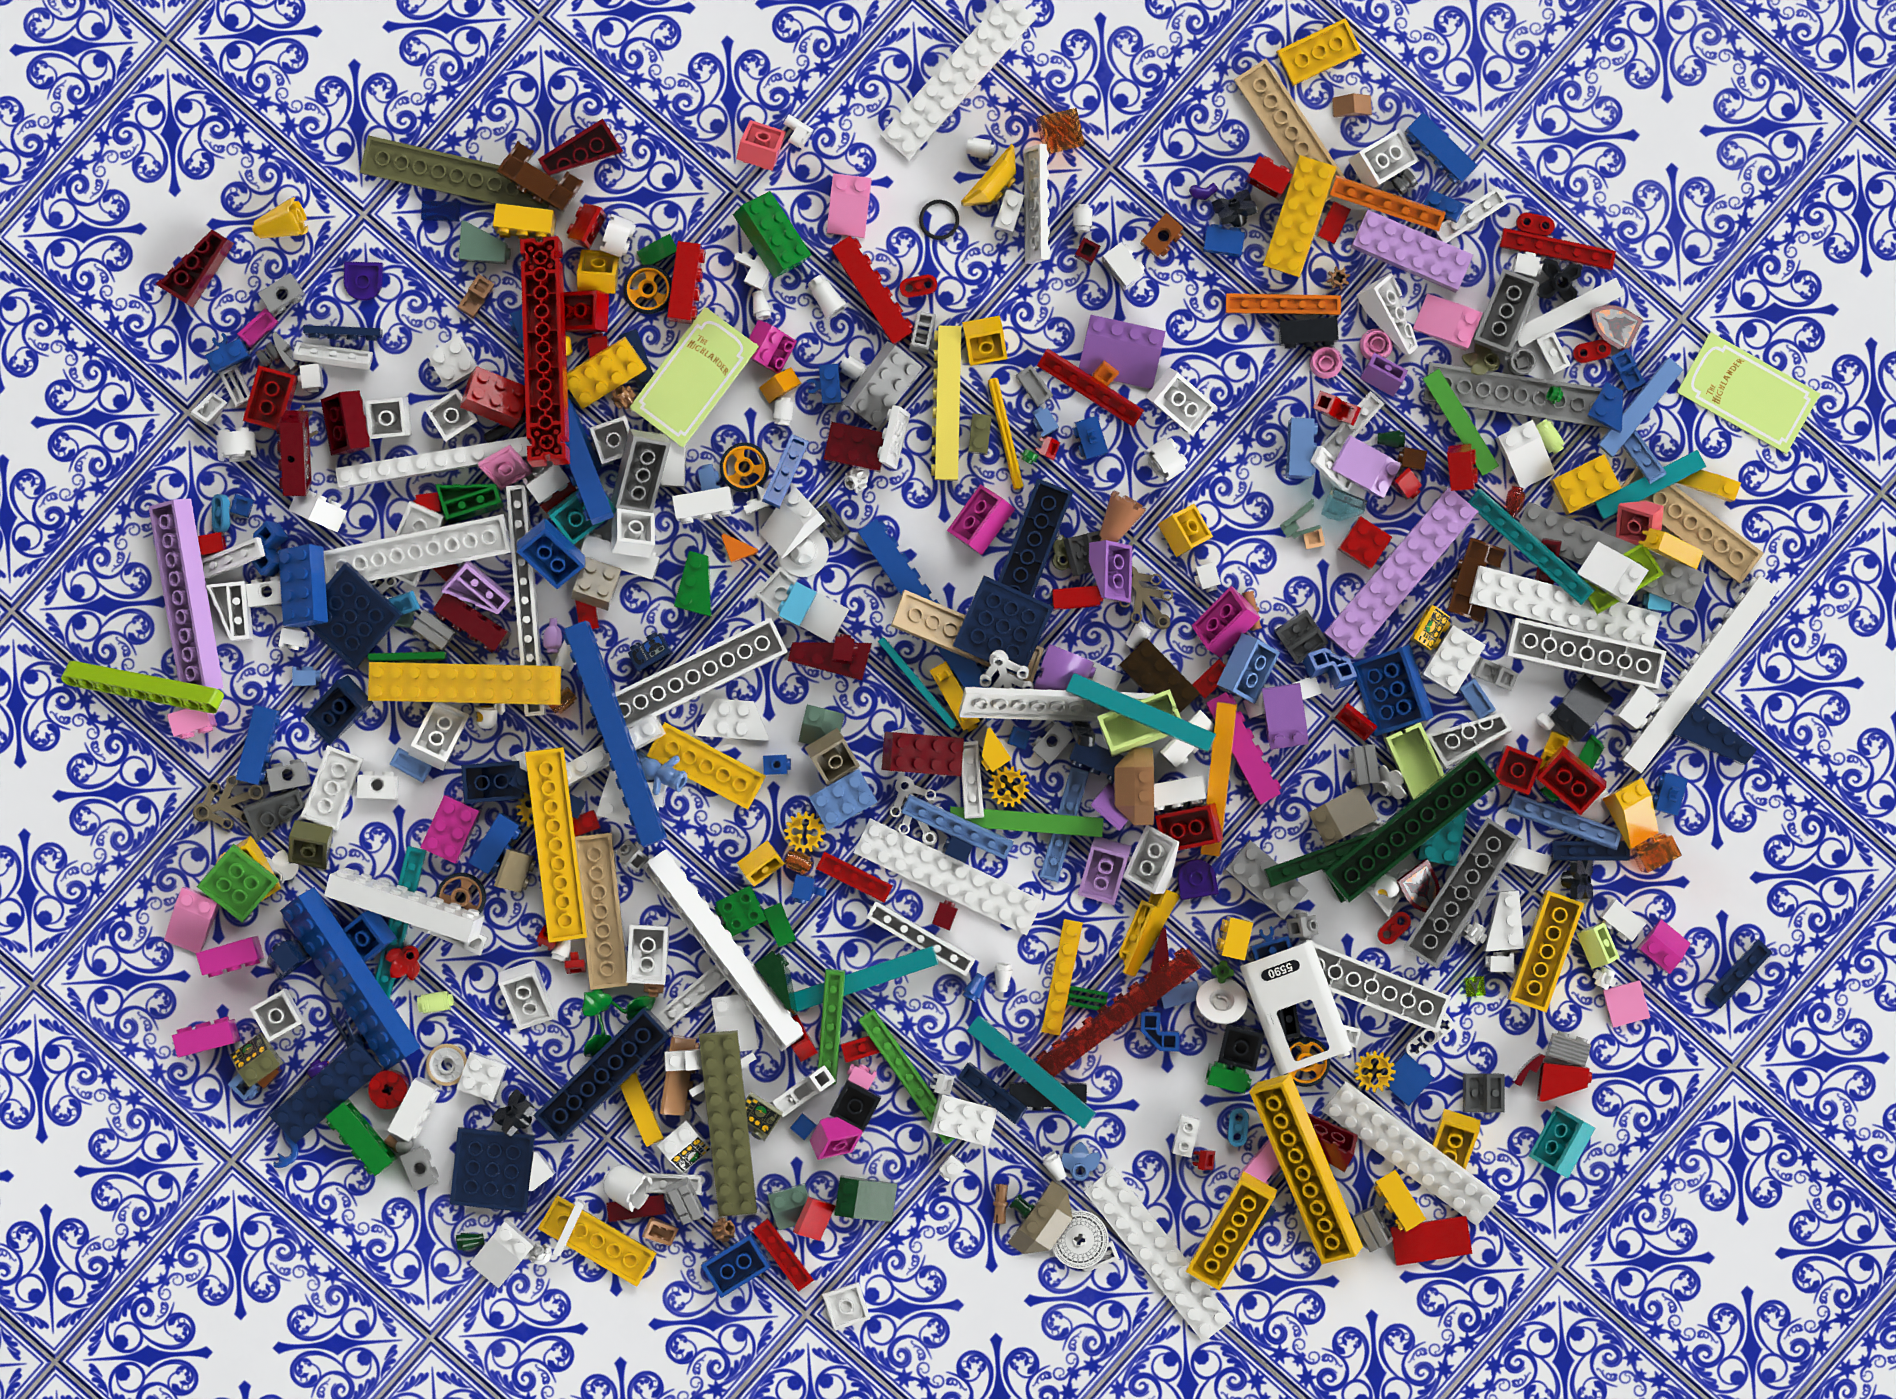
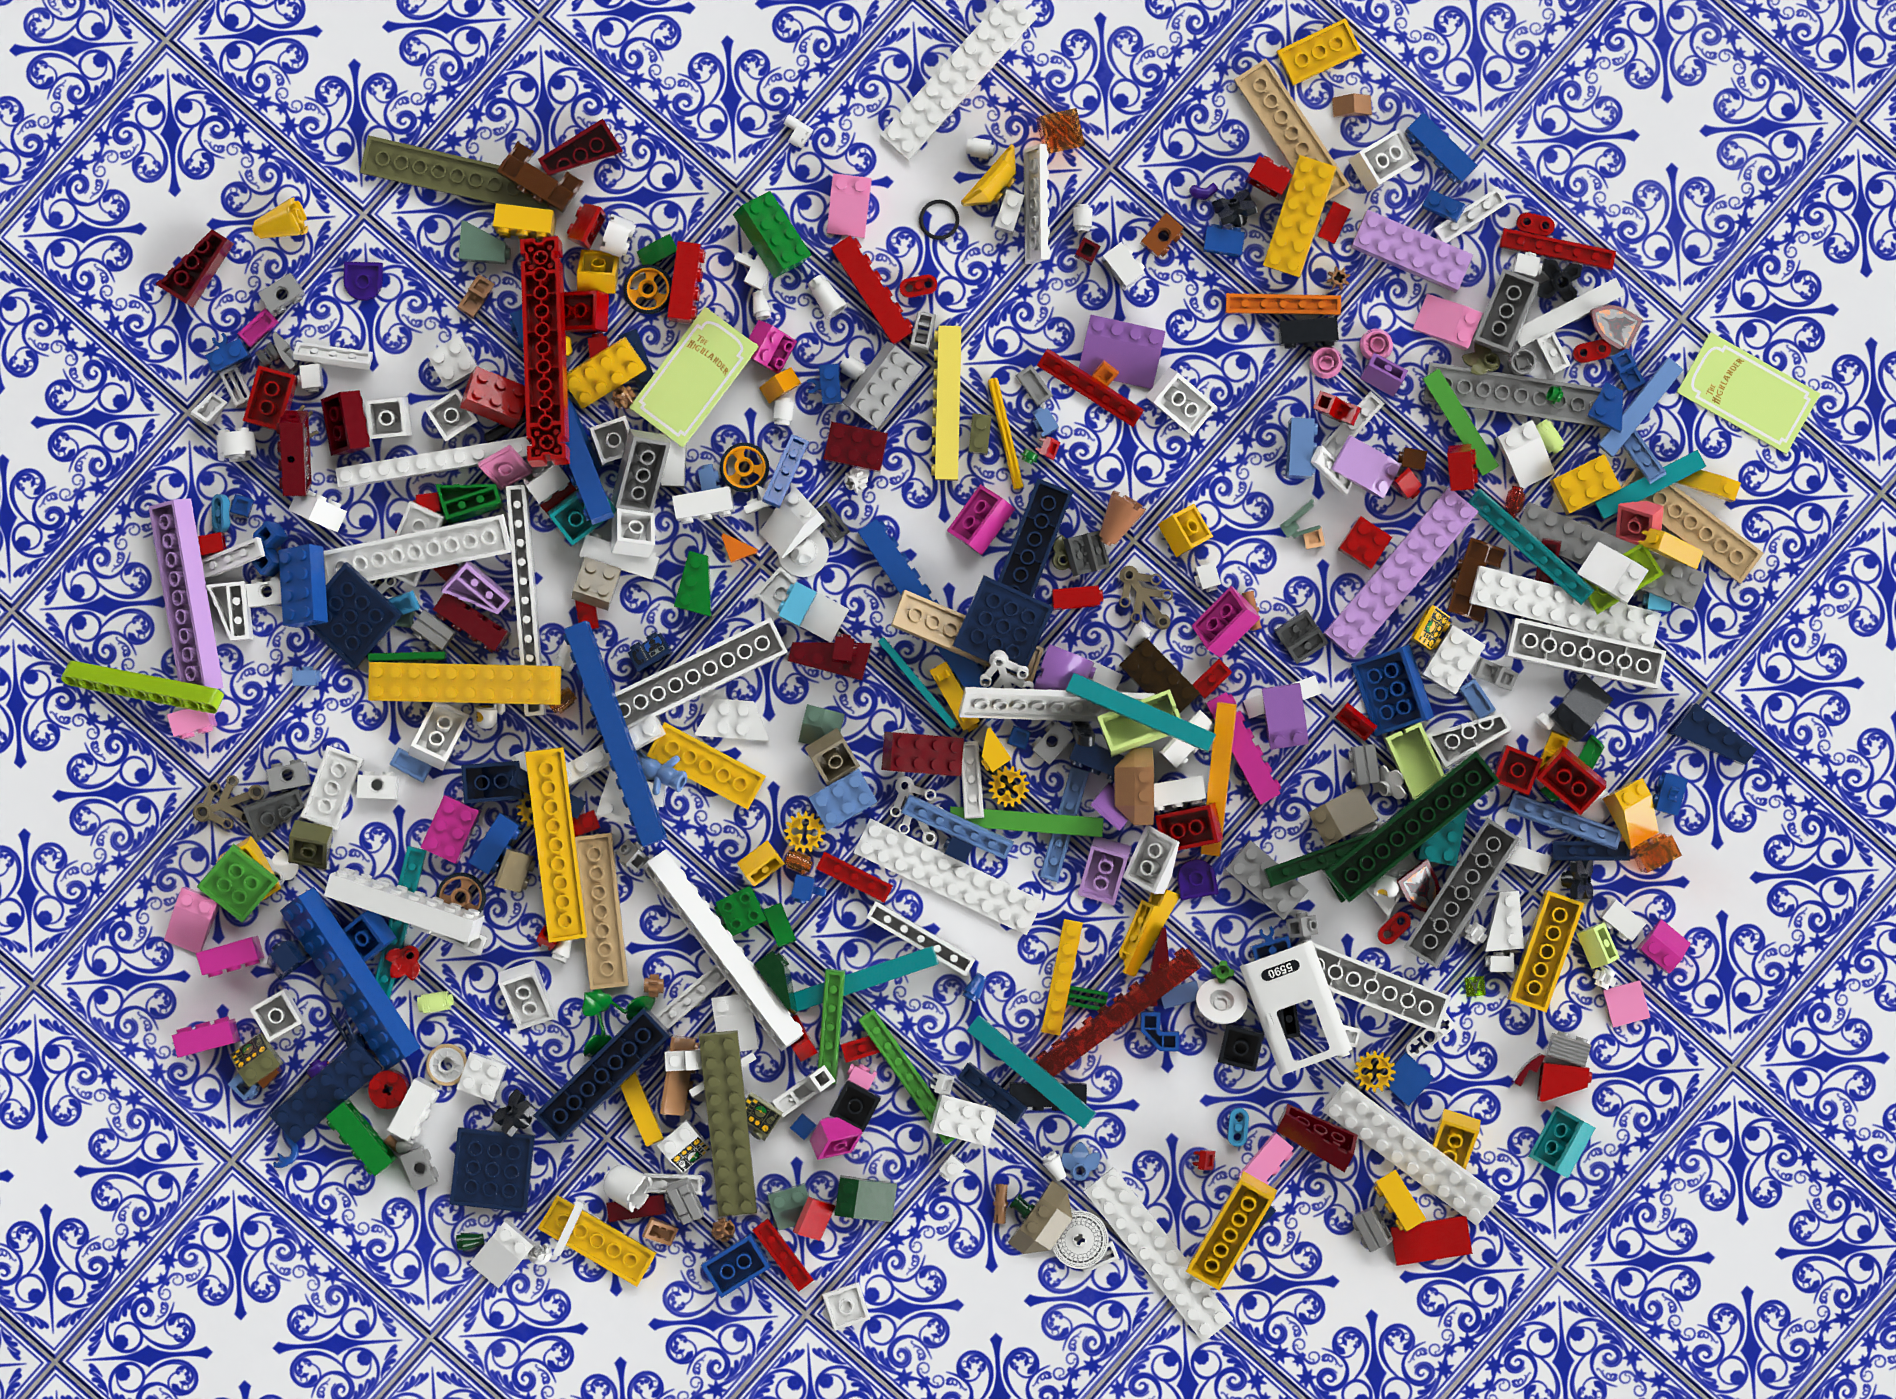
(258, 744): blue brick -> none
(293, 638): white brick -> none
(334, 332): dark blue plate -> none
(338, 709): dark blue slope -> none
(440, 211): clear blue tile -> none
(540, 1171): white slope -> none
(550, 553): blue brick -> none
(552, 637): lavender plant -> none
(575, 965): red tile -> none
(647, 954): white slope -> none
(760, 145): coral slope -> none
(776, 764): blue brick -> none
(893, 437): white plate -> none
(945, 915): dark red brick -> none
(984, 340): yellow slope -> none
(1002, 976): white cone -> none
(1090, 437): blue brick -> none
(1112, 569): medium lavender slope -> none
(1165, 459): white brick -> none
(1185, 1135): white brick -> none
(1227, 1078): green brick -> none
(1234, 937): yellow brick -> none
(1248, 668): medium blue brick -> none
(1306, 1169): yellow brick -> none
(1320, 1070): light orange wheel -> none
(1338, 668): blue brick -> none
(1342, 505): clear light blue slope -> none
(1384, 306): white wedge -> none
(1387, 203): orange plate -> none
(1392, 439): dark green cone -> none
(1404, 182): dark grey wheel -> none
(1483, 1092): dark grey slope -> none
(1636, 707): white brick -> none
(1699, 674): white brick -> none
(1738, 973): dark blue plate -> none

